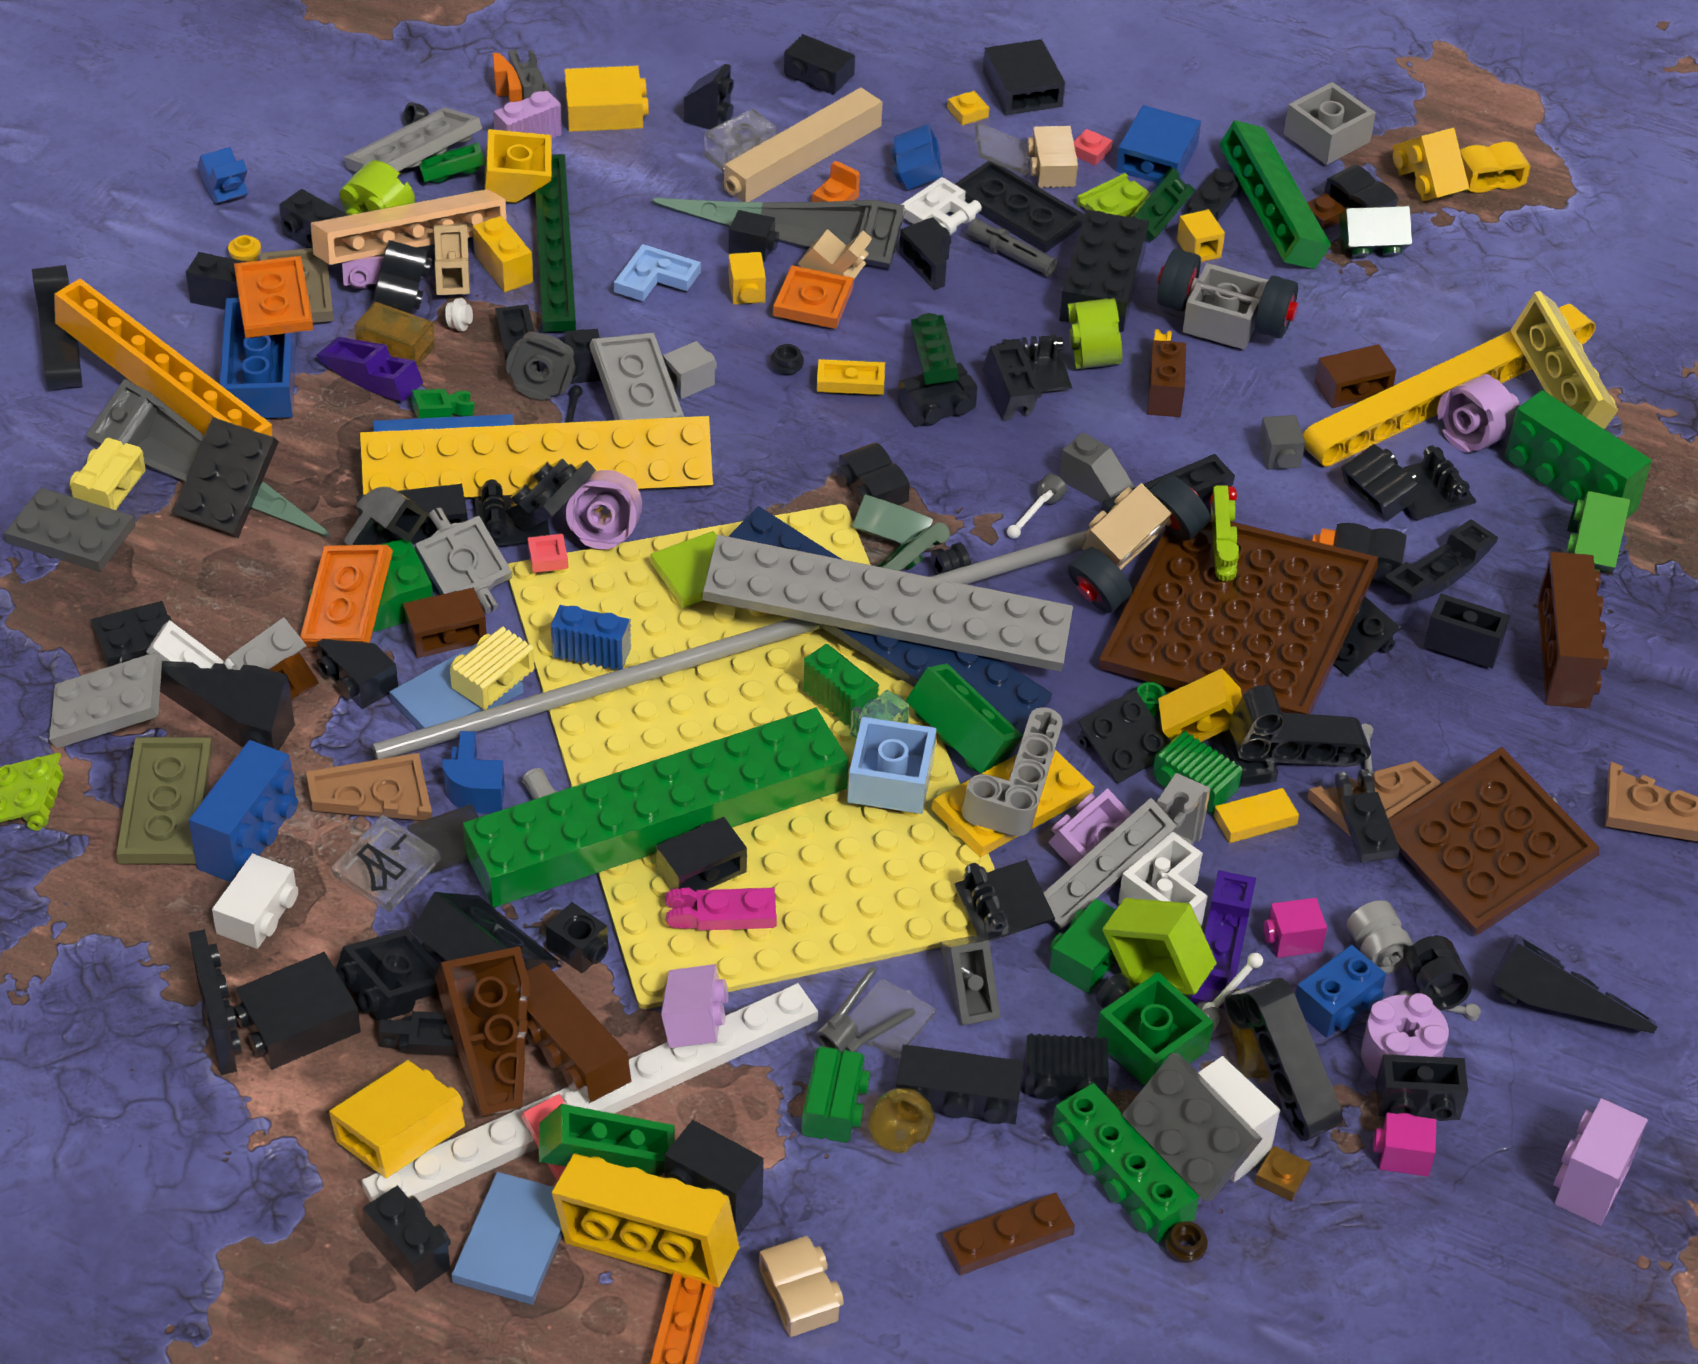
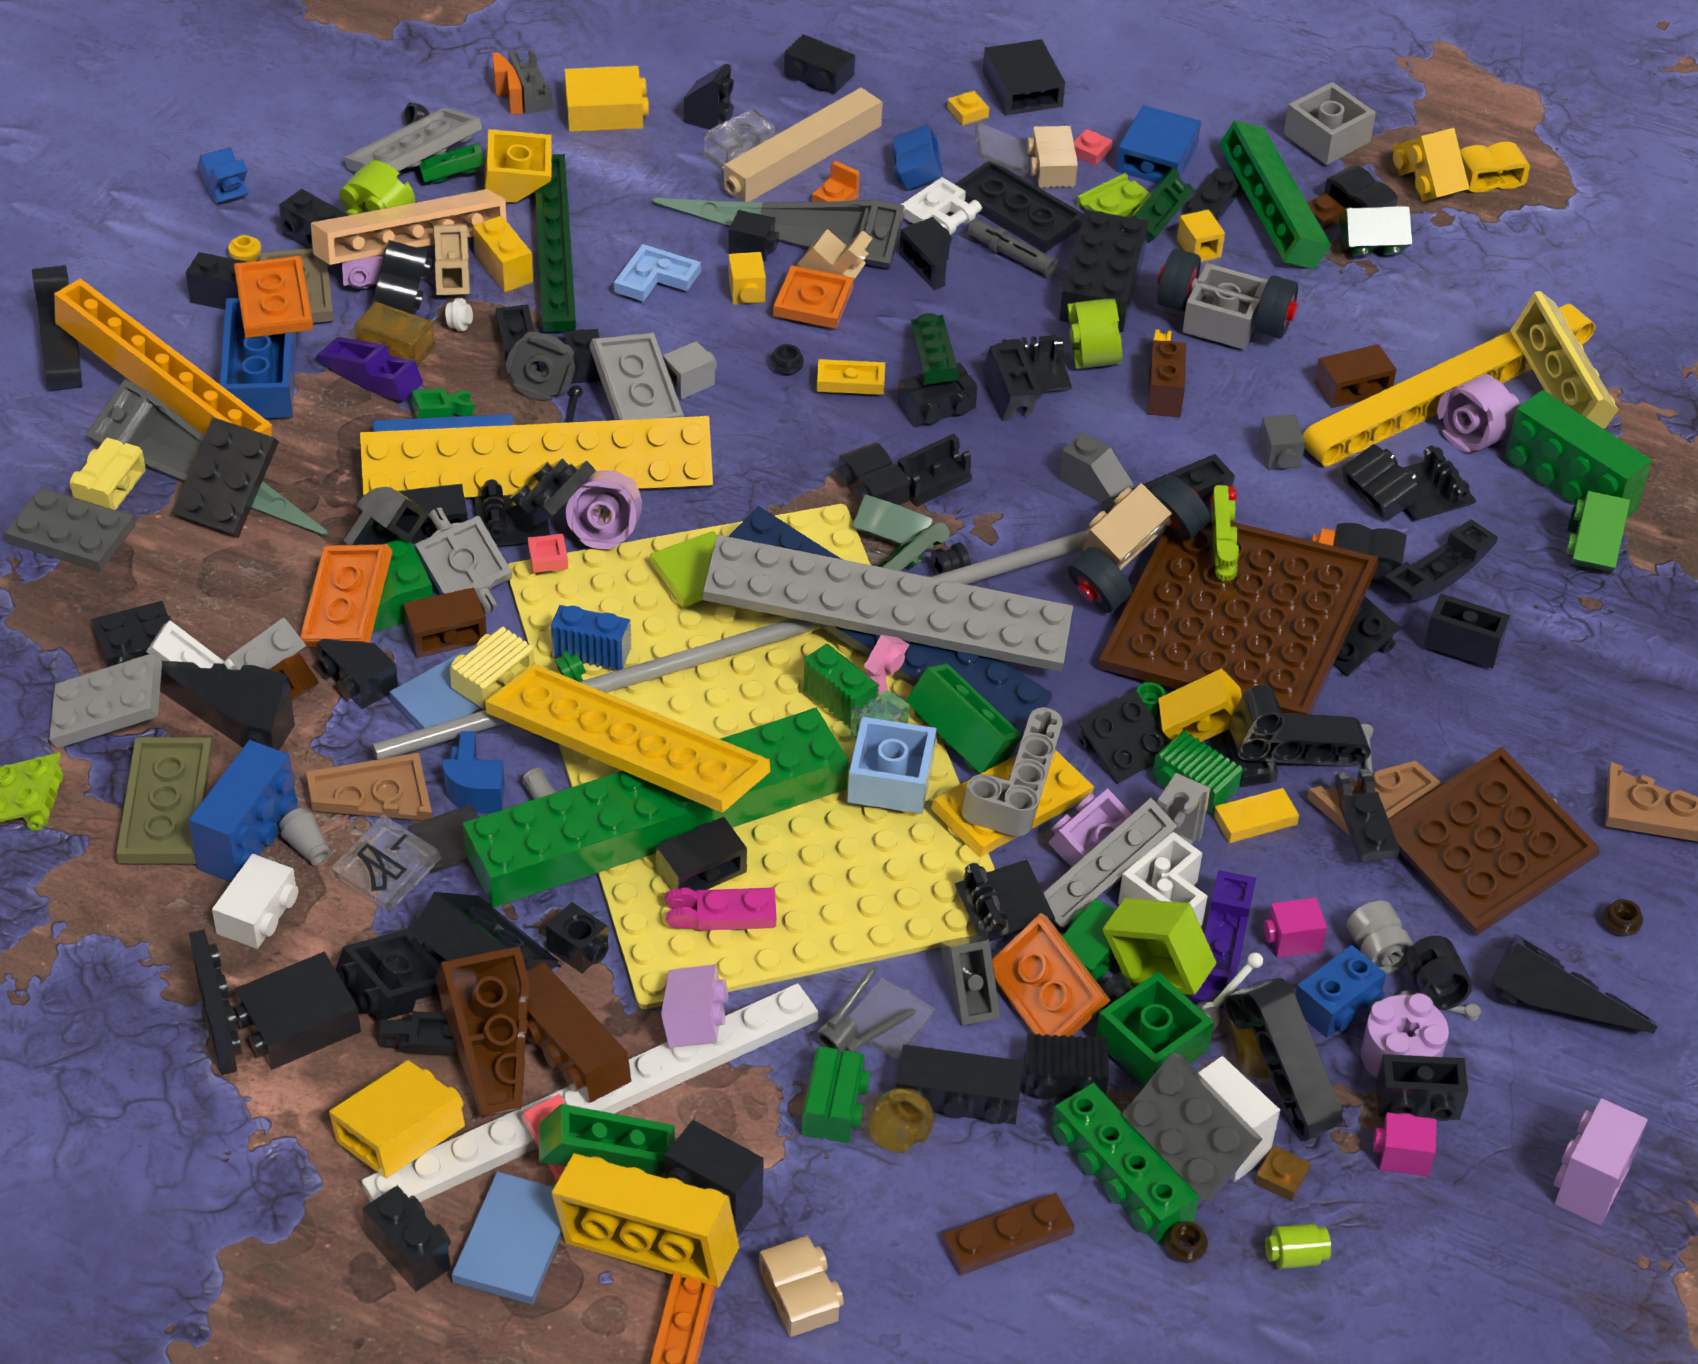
(304, 835): none -> light grey cone
(532, 115): lavender brick -> none
(570, 666): none -> green plate
(628, 737): none -> yellow plate
(885, 660): none -> bright pink plate
(936, 469): none -> black hinge
(1047, 981): none -> orange tile
(1050, 491): hinge -> none
(1298, 1246): none -> lime brick
(1571, 630): reddish brown brick -> none
(1623, 917): none -> dark brown plate

